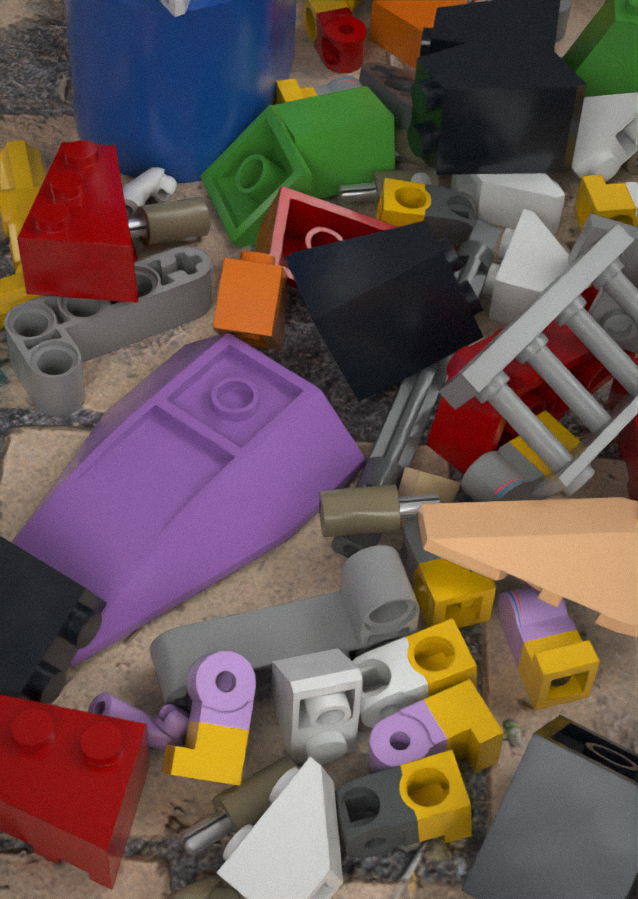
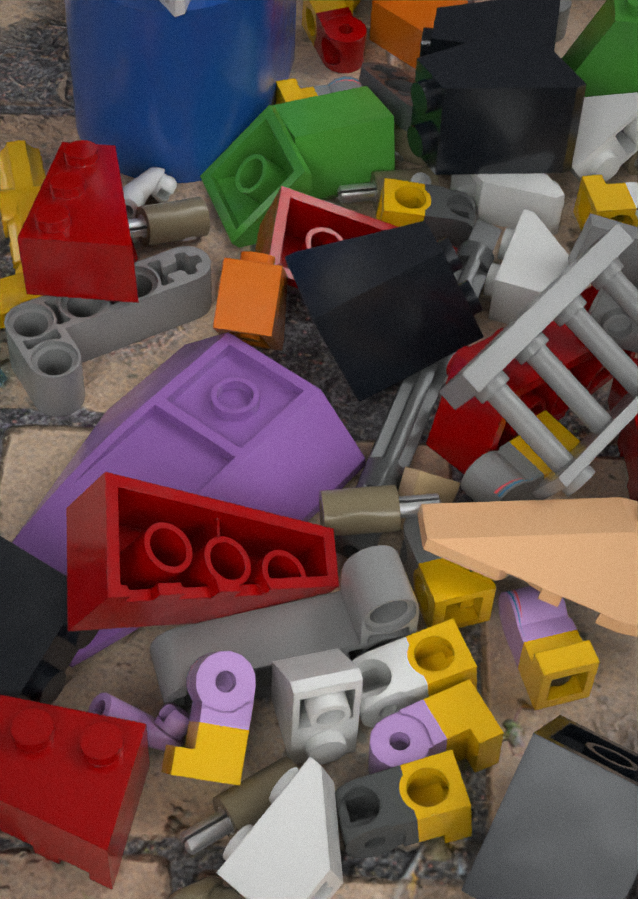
(184, 558): none -> red wedge

